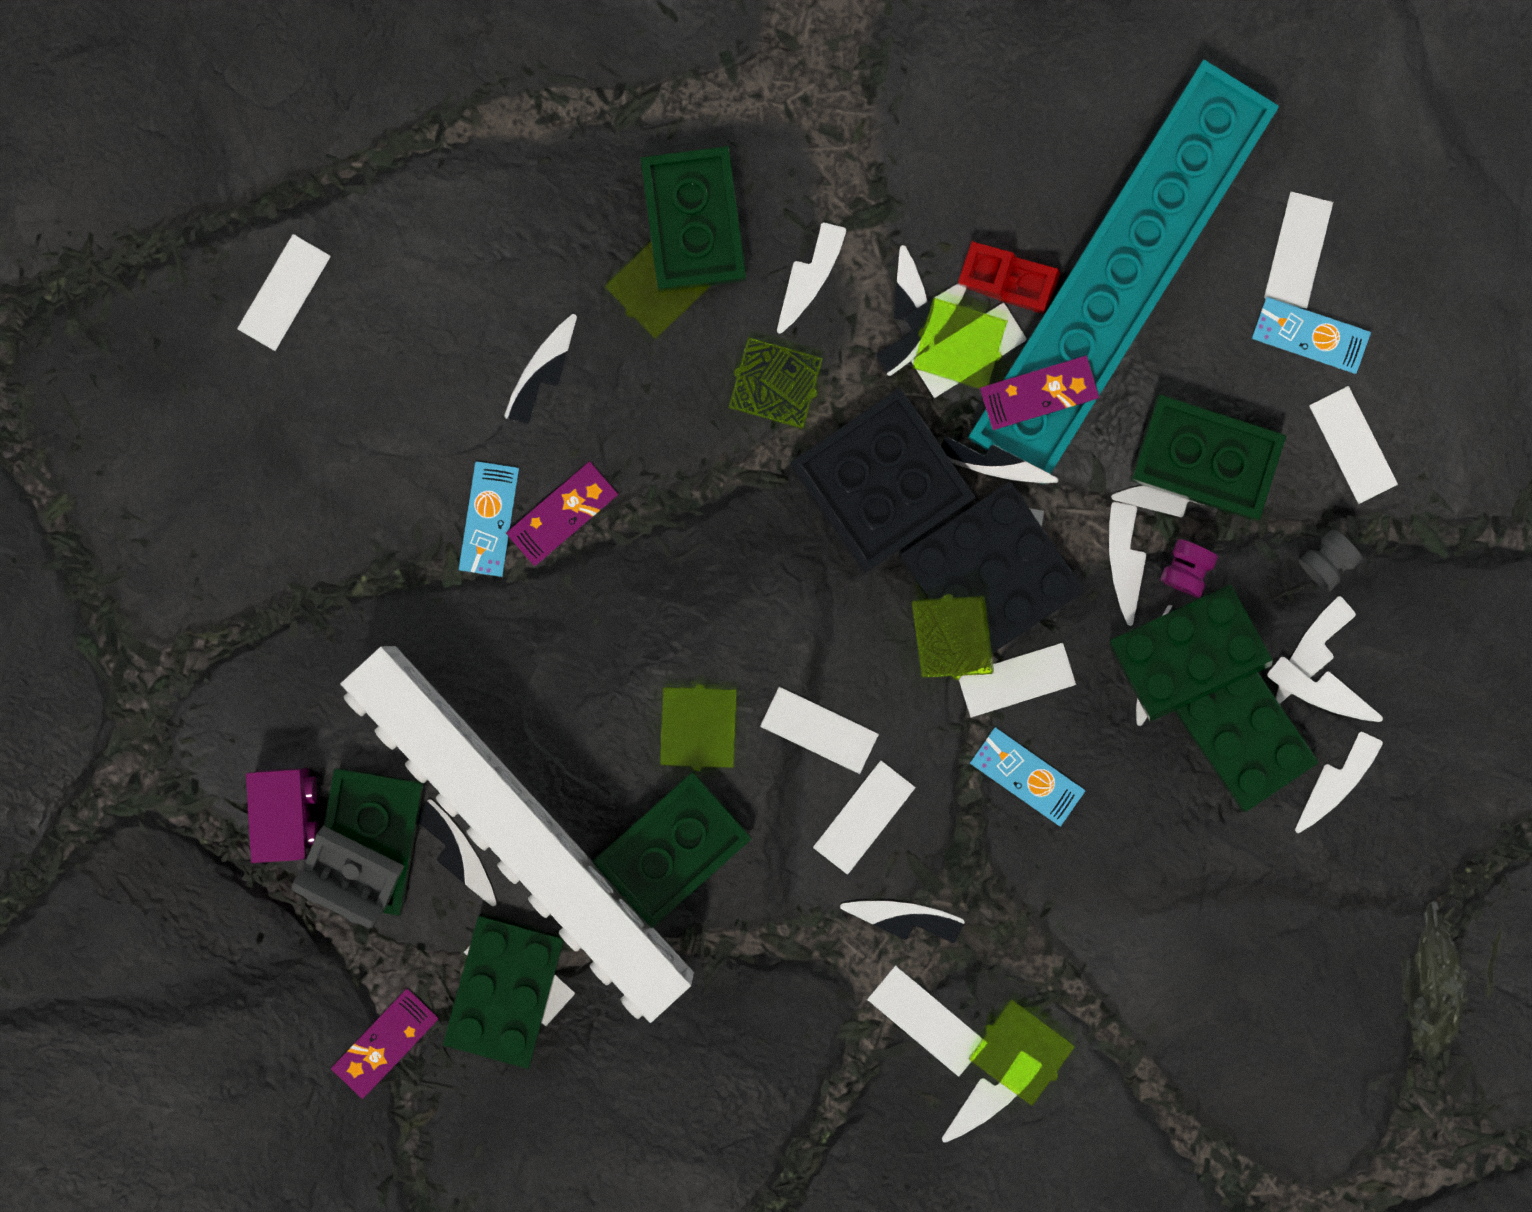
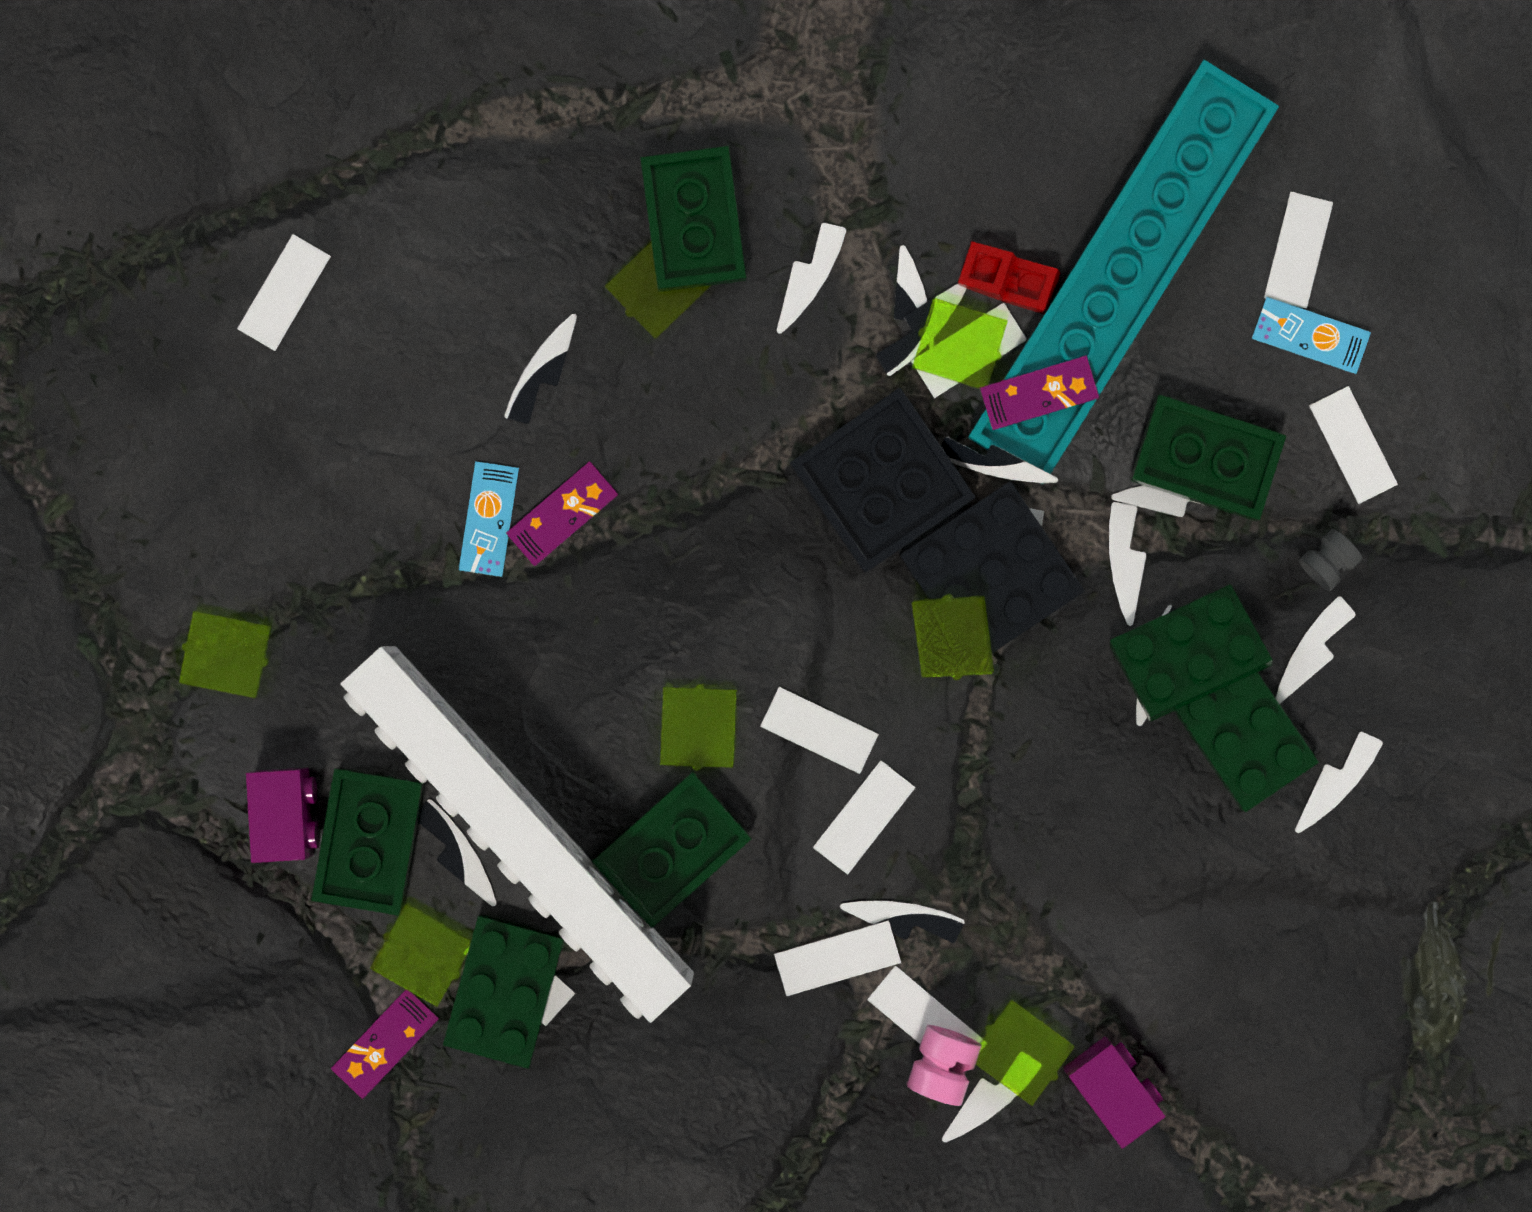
(224, 654): none -> clear neon green piece
(347, 878): dark grey bracket -> none
(421, 955): none -> clear neon green piece
(775, 383): clear neon green piece -> none
(837, 958): none -> white sticker
(943, 1065): none -> bright pink wheel
(1018, 680): white sticker -> none
(1027, 776): medium azure sticker -> none
(1114, 1091): none -> magenta brick
(1183, 577): magenta wheel -> none
(1326, 693): white sticker -> none

